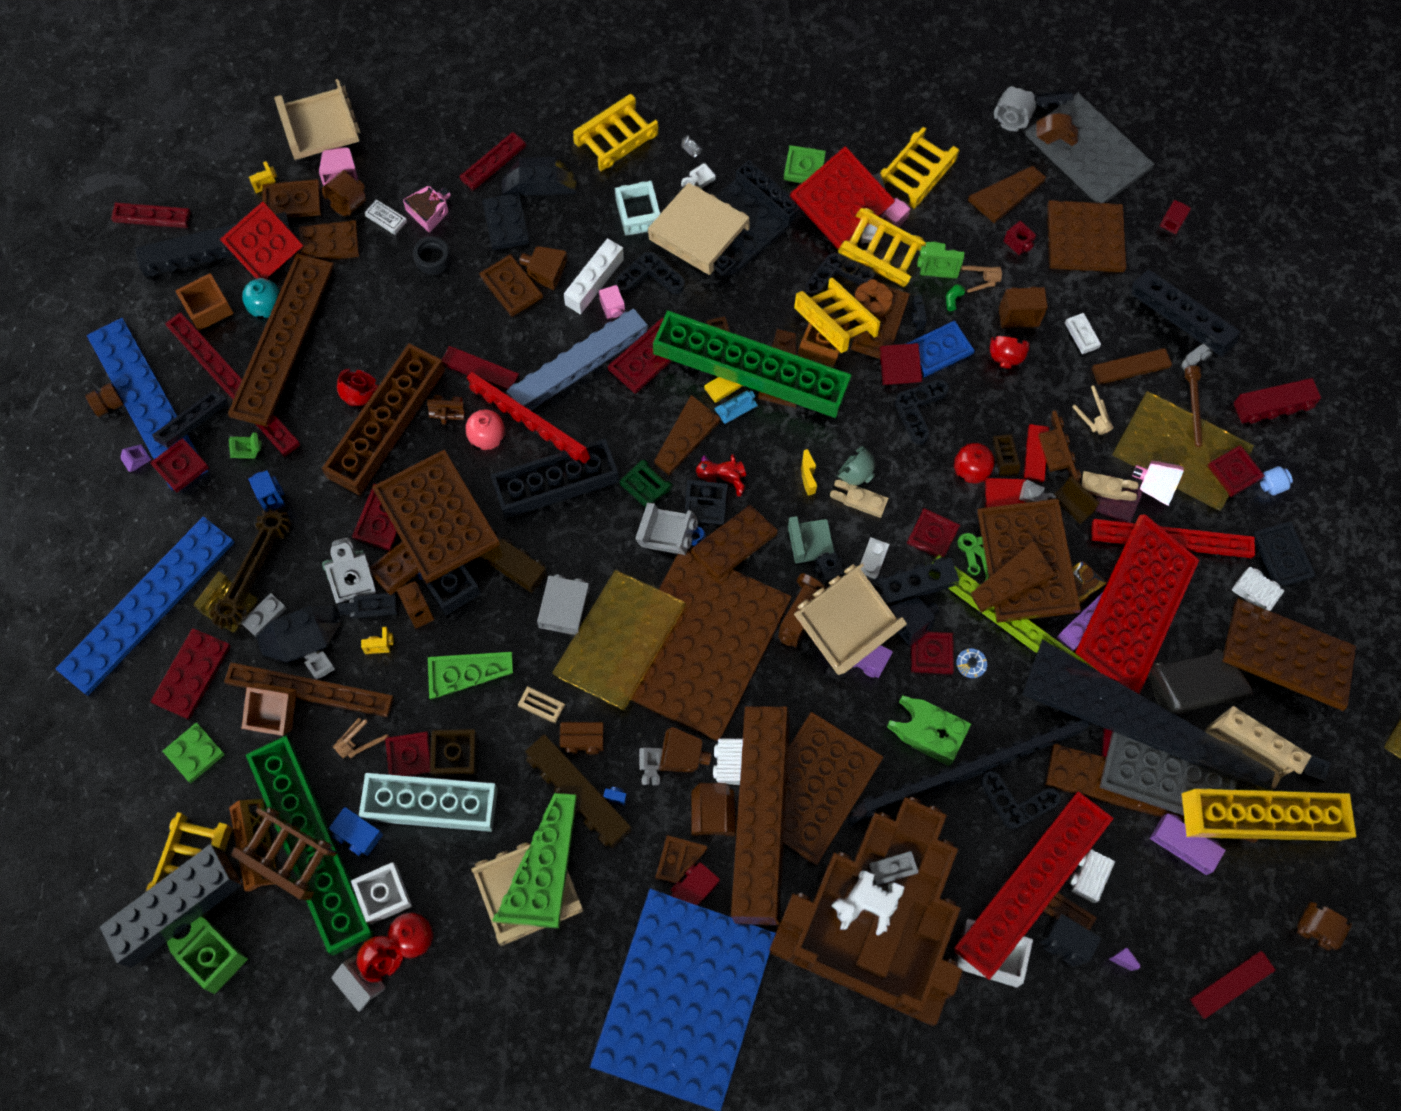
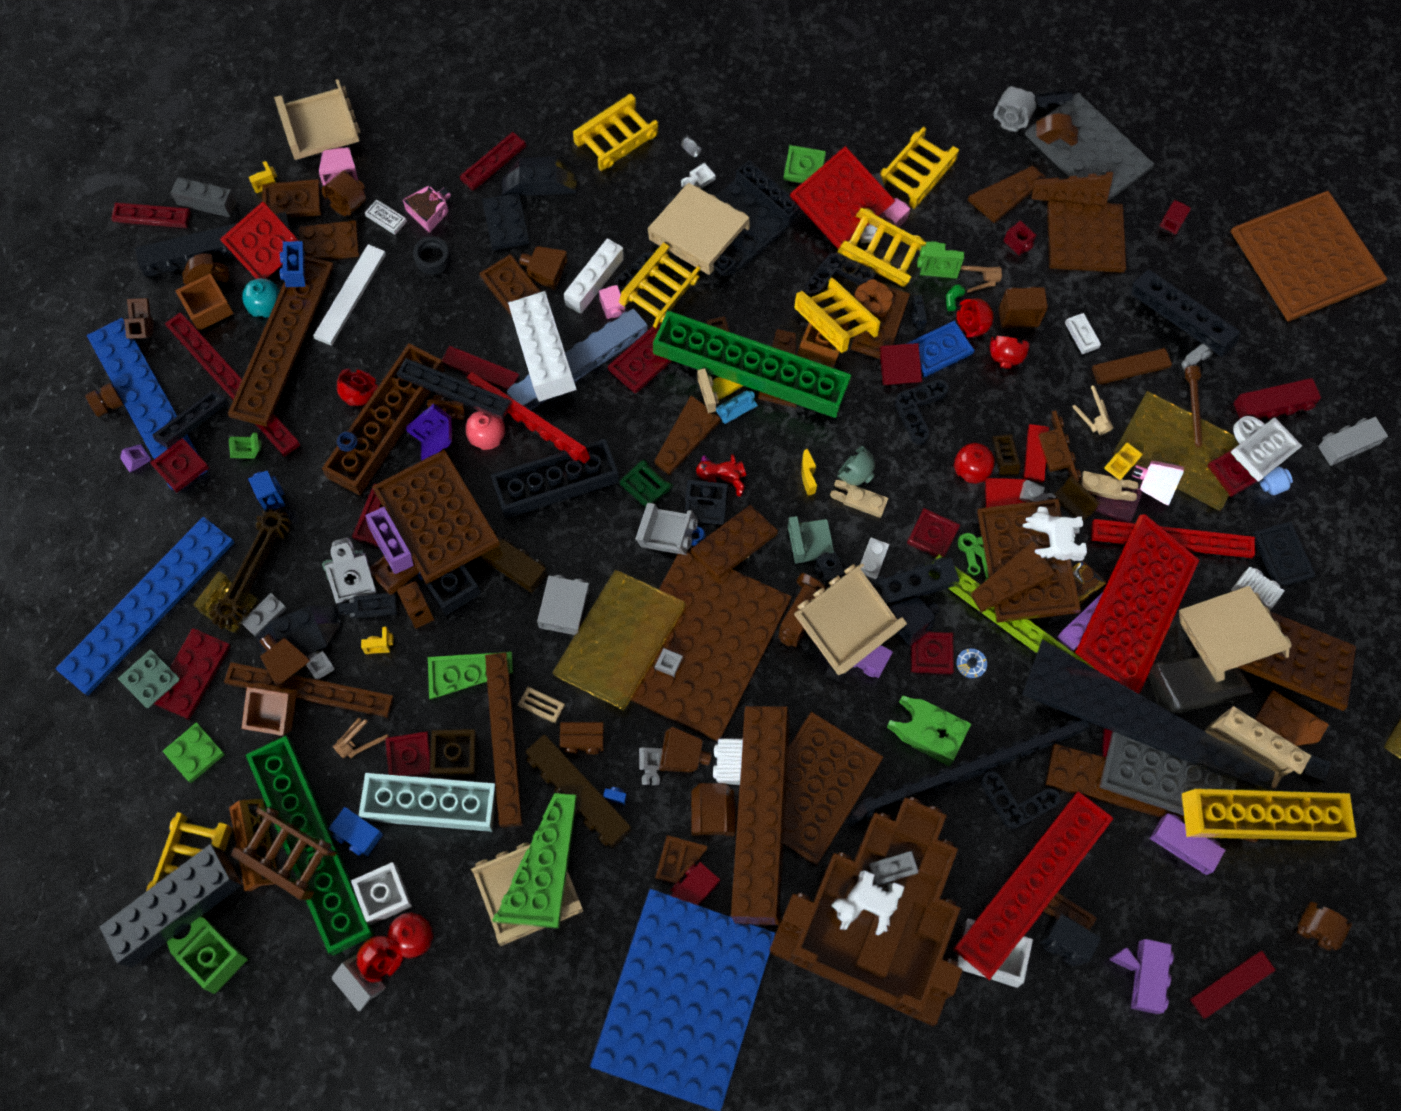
(140, 321): none -> reddish brown brick
(149, 679): none -> sand green bracket
(203, 197): none -> dark grey brick
(203, 265): none -> reddish brown brick
(281, 658): none -> reddish brown torso
(293, 264): none -> blue brick
(347, 436): none -> dark blue plate
(349, 295): none -> white tile
(389, 540): none -> medium lavender brick
(433, 431): none -> dark purple bracket
(454, 388): none -> black tile
(503, 740): none -> reddish brown brick
(542, 346): none -> white brick
(640, 223): light aqua window -> none
(651, 269): none -> yellow fence
(668, 662): none -> light grey plate
(710, 398): none -> tan plate
(974, 317): none -> red cylinder
(1061, 535): none -> white animal
(1088, 189): none -> reddish brown wing
(1091, 876): white brick -> none
(1123, 461): none -> yellow slope
(1152, 977): none -> medium lavender brick
(1233, 631): none -> tan panel
(1262, 445): none -> white plate
(1290, 720): none -> dark orange plate
(1308, 255): none -> dark orange plate
(1352, 440): none -> light grey brick

